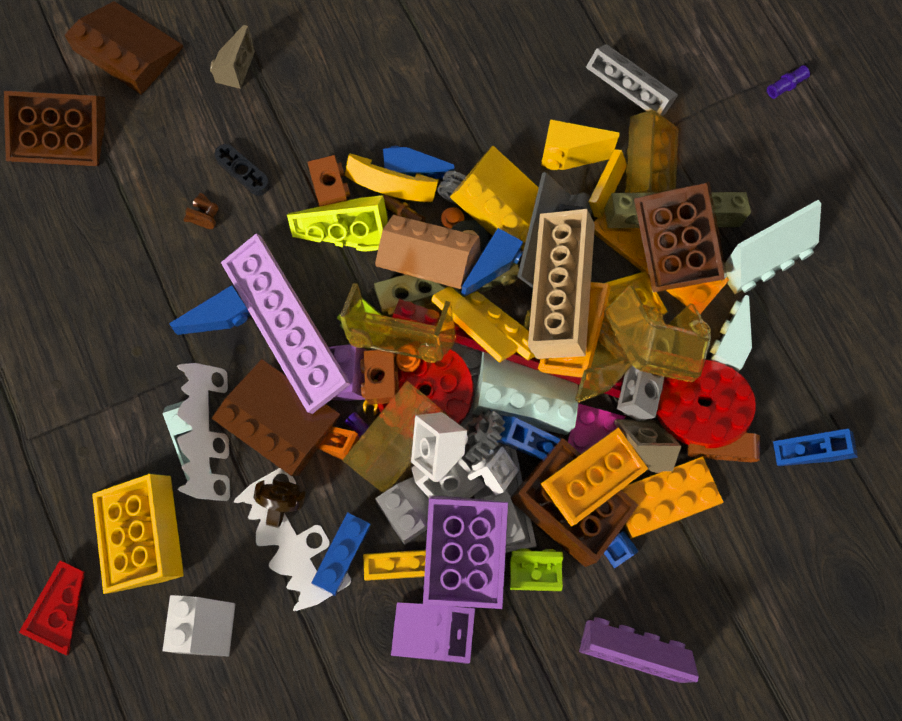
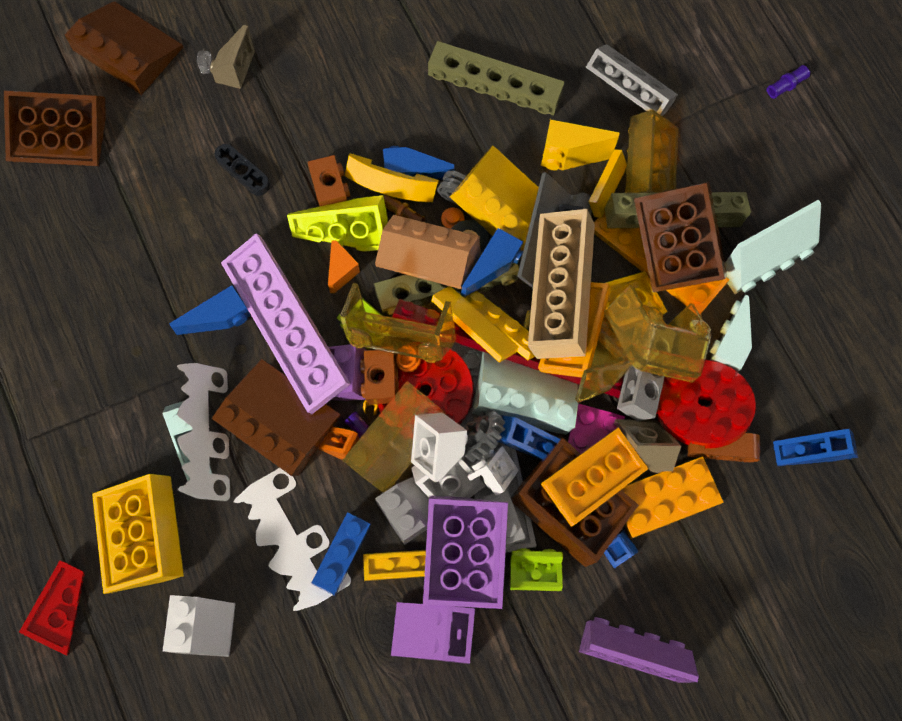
(202, 219): reddish brown piece -> none
(204, 61): none -> clear tile
(278, 498): dark brown tile -> none
(341, 267): none -> orange slope
(488, 69): none -> olive brick

